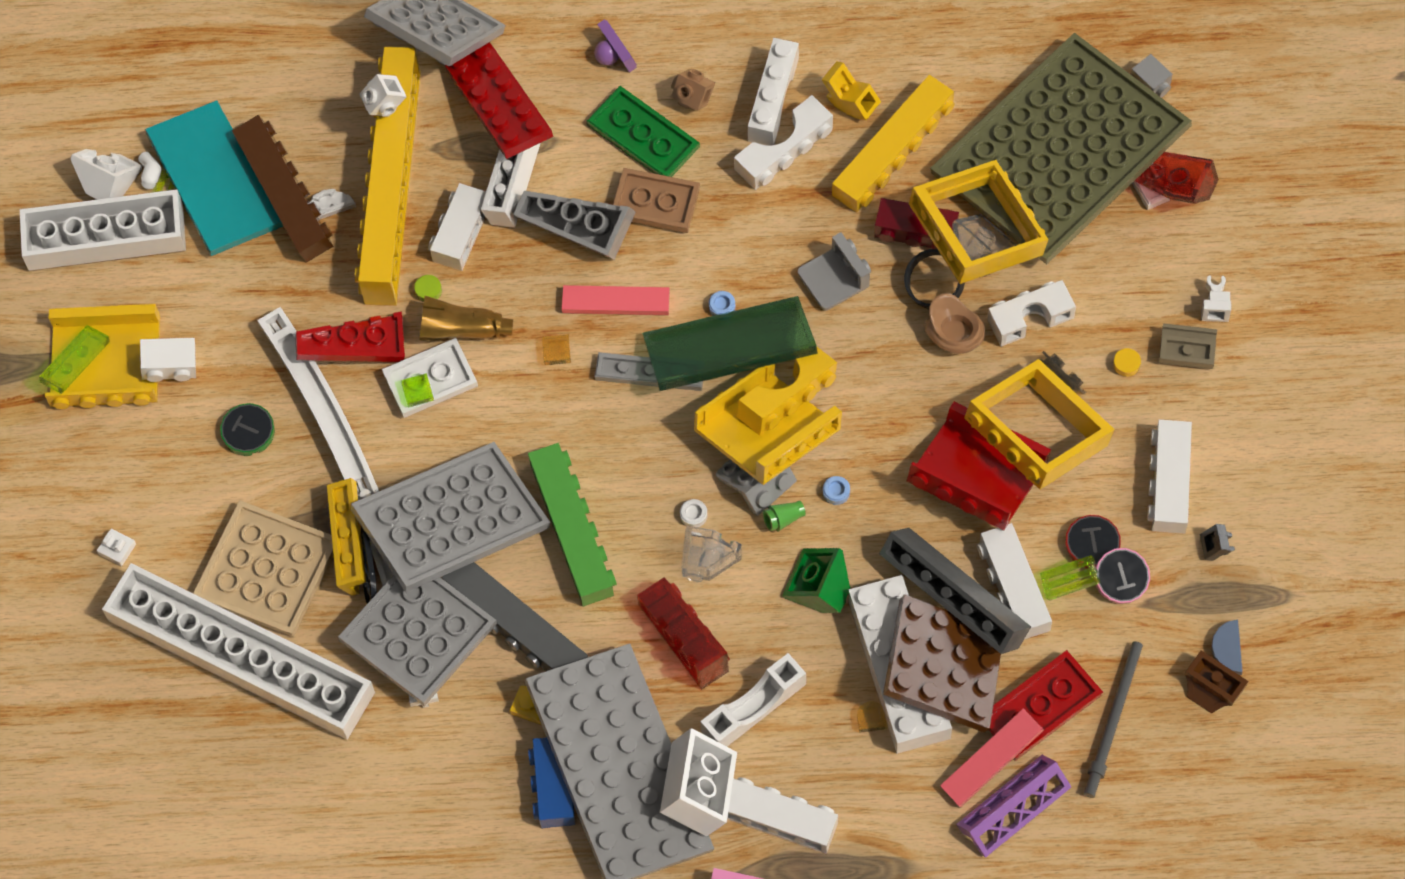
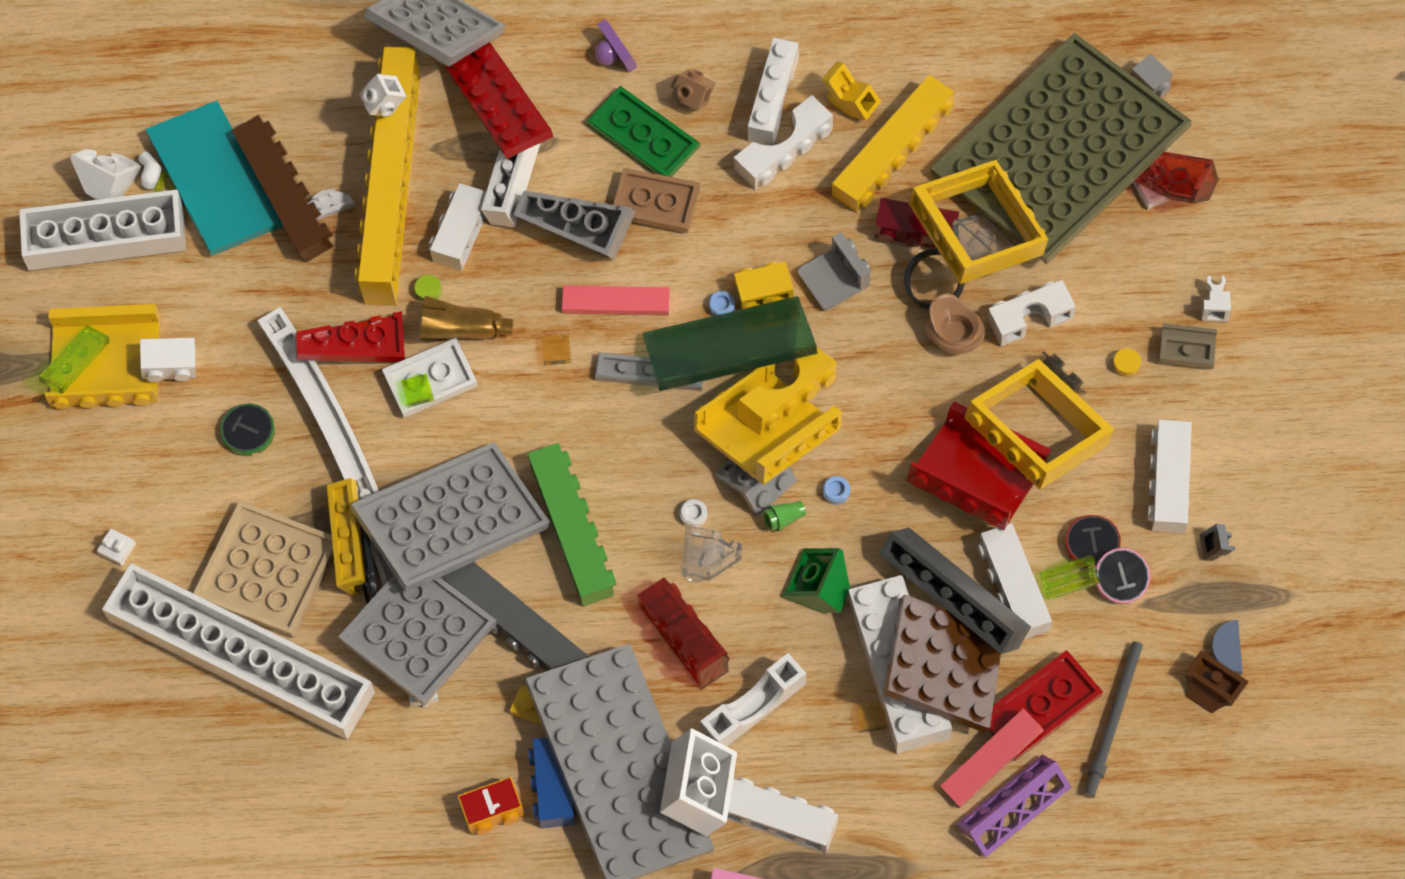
(491, 806): none -> brick
(763, 284): none -> yellow brick

